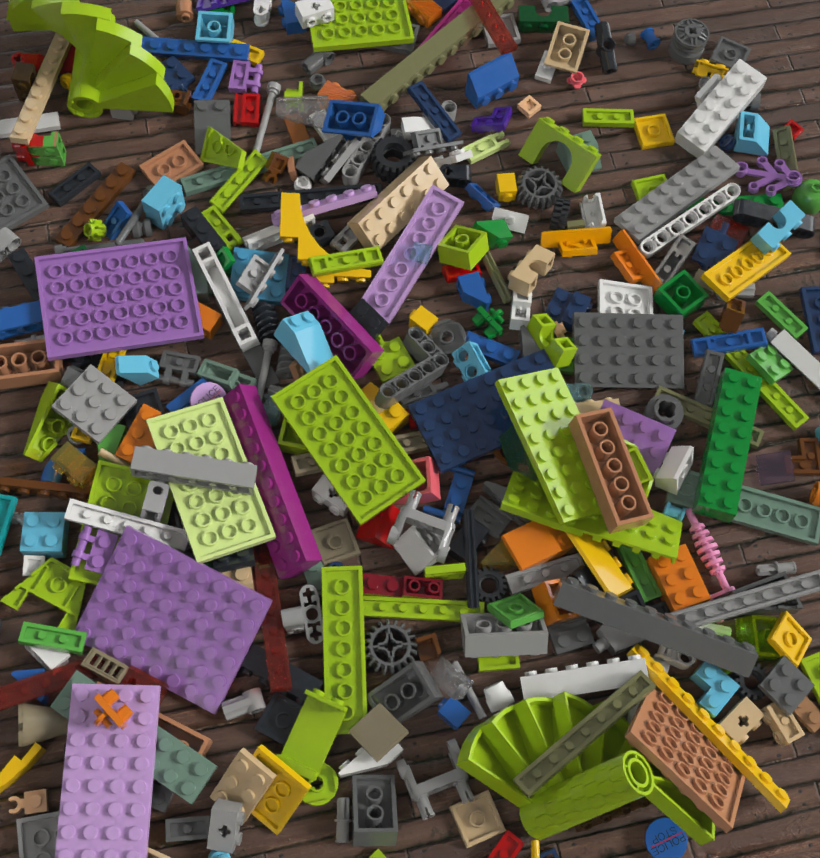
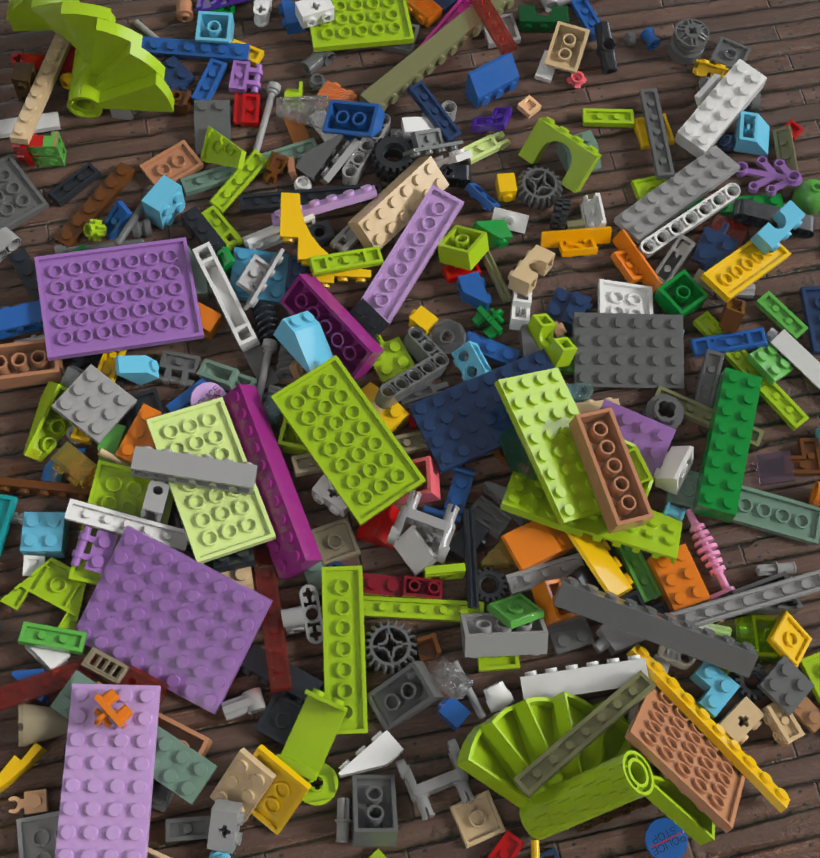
(378, 732): dark tan tile -> none
(421, 252): clear light blue tile -> none
(656, 133): none -> dark grey plate

